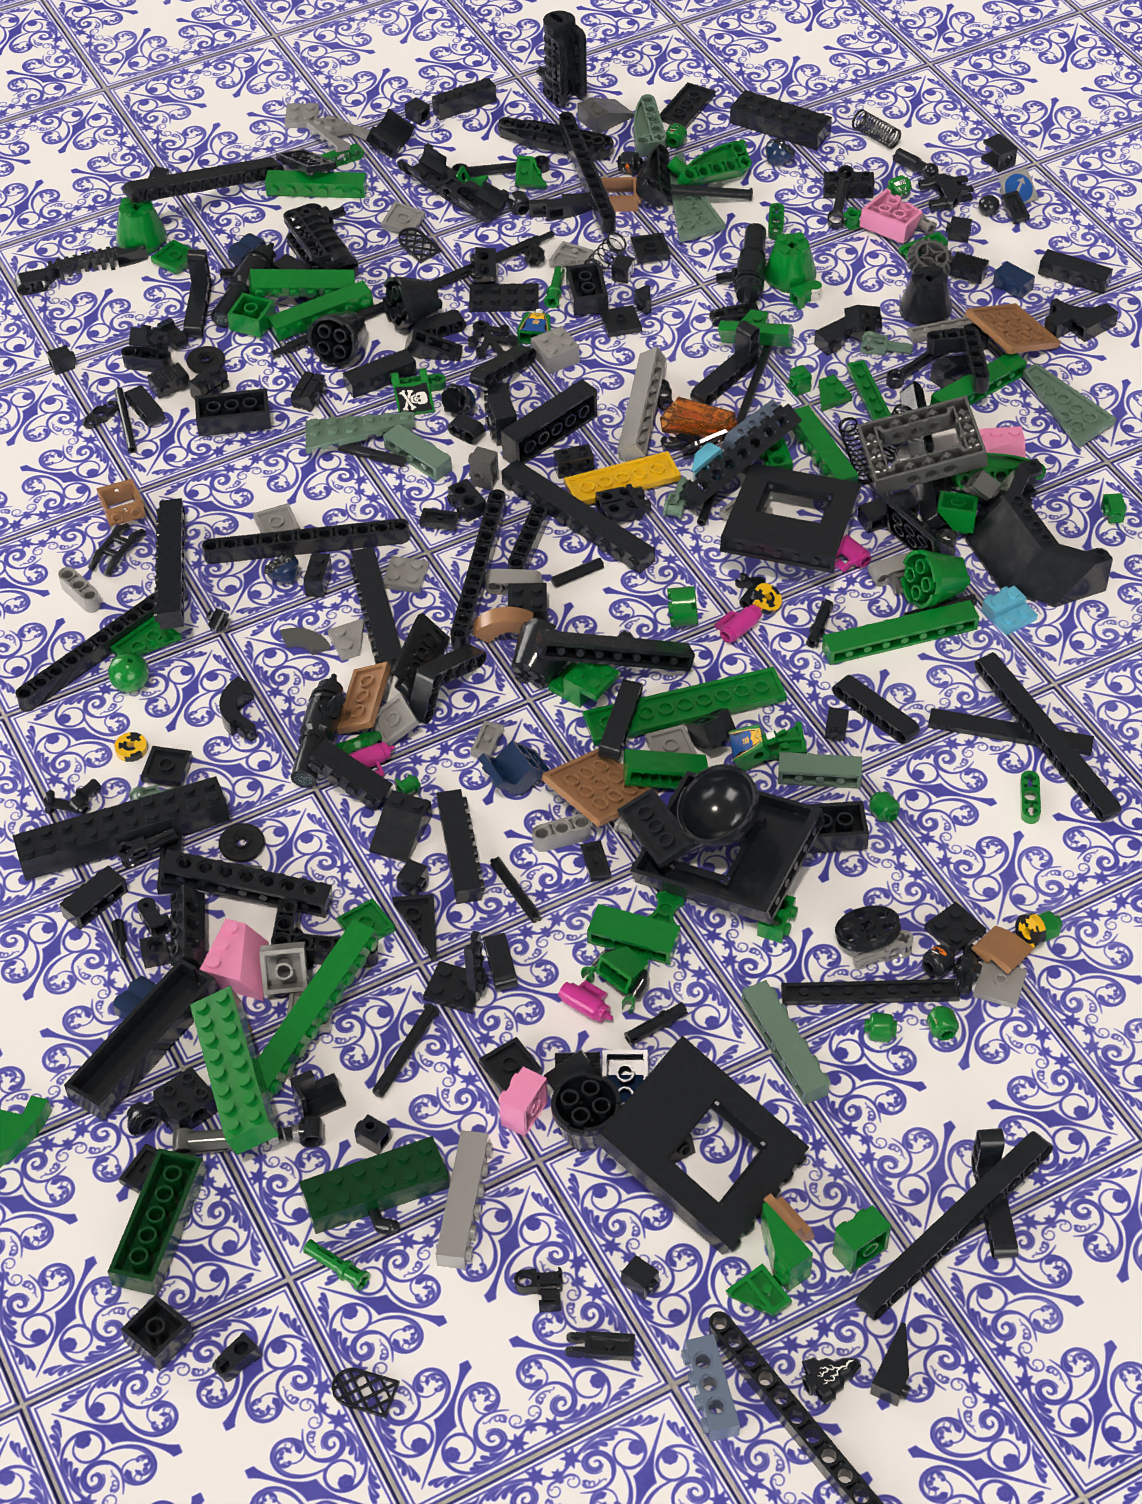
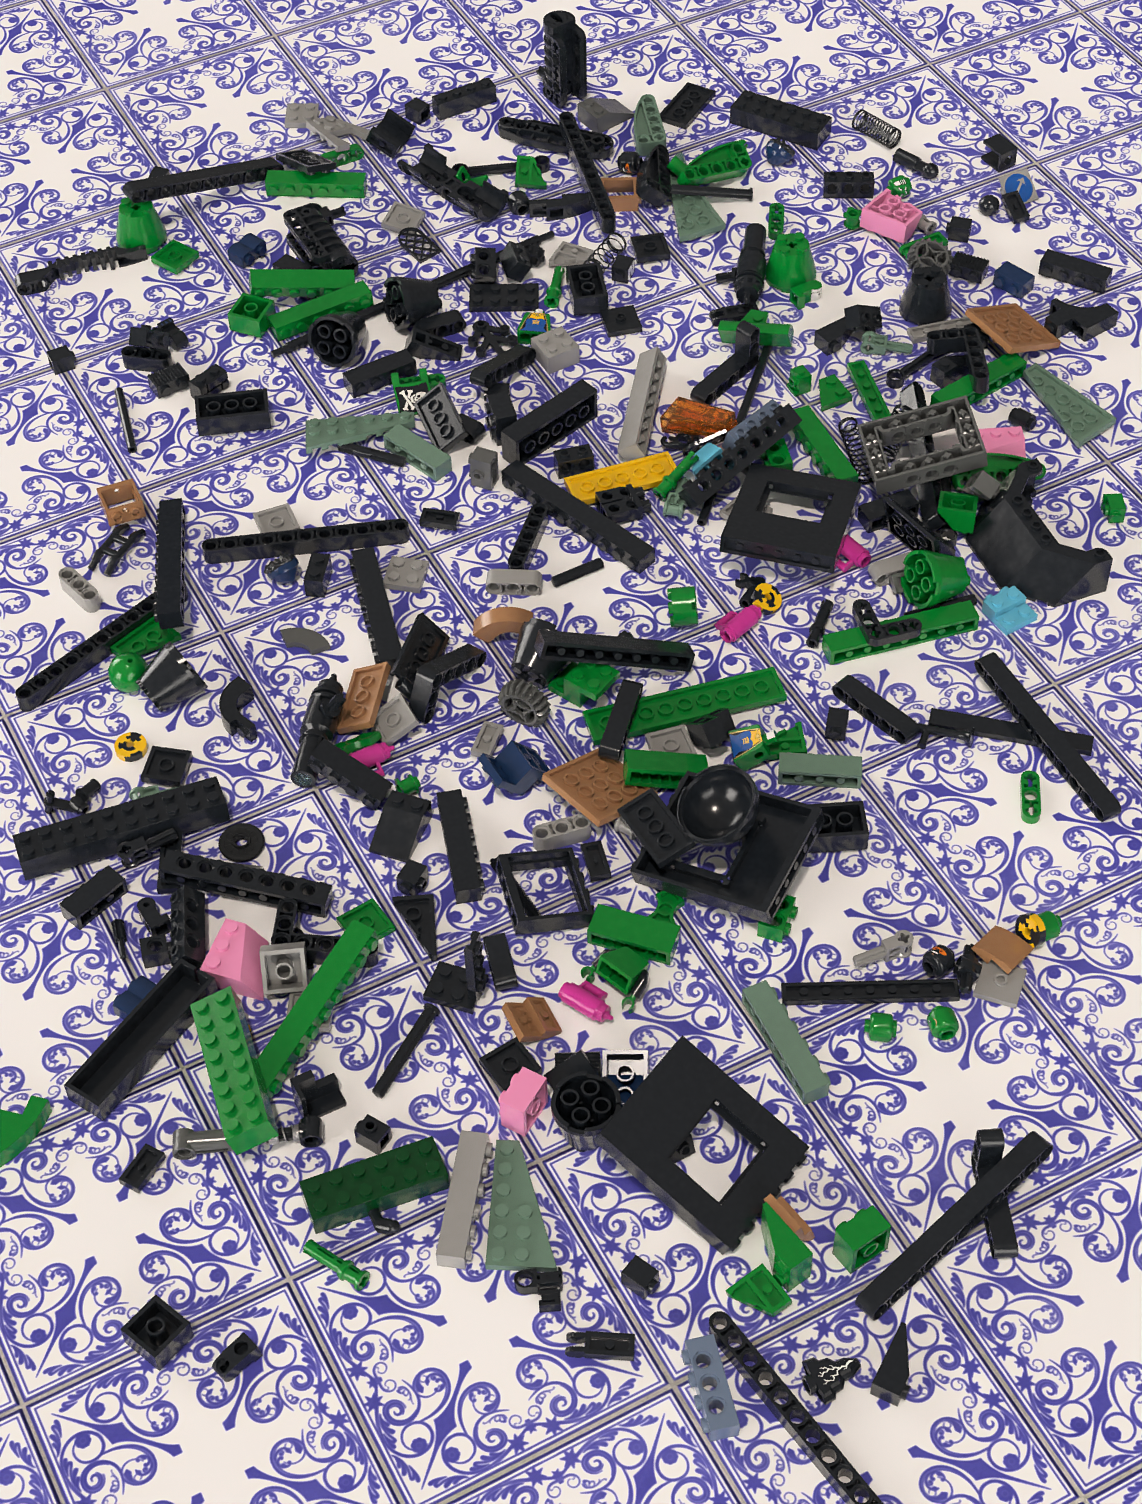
(92, 417): black piece -> none
(144, 405): black beam -> none
(157, 1222): dark green brick -> none
(170, 678): none -> black cone
(177, 1103): black brick -> none
(195, 357): black wheel -> none
(199, 293): black beam -> none
(218, 619): black gear -> none
(259, 258): black piece -> none
(308, 391): black brick -> none
(347, 639): light grey wing -> none
(390, 1399): black window -> none
(441, 418): none -> black tile
(458, 400): black hair -> none
(466, 500): black brick -> none
(478, 567): black beam -> none
(515, 261): none -> black brick
(516, 1226): none -> sand green wing
(524, 703): none -> dark grey gear
(529, 597): black brick -> none
(531, 1019): none -> medium nougat slope
(538, 860): none -> black window
(642, 299): black bracket -> none
(661, 1020): black pin -> none
(665, 399): black piece -> none
(670, 482): none -> green pin
(675, 135): green head -> none
(840, 196): black piece -> none
(864, 931): black wedge -> none
(884, 806): green head -> none
(907, 628): none -> black beam
(926, 730): none -> black piece
(949, 190): black connector -> none
(955, 928): black plate -> none
(1022, 418): none -> black brick

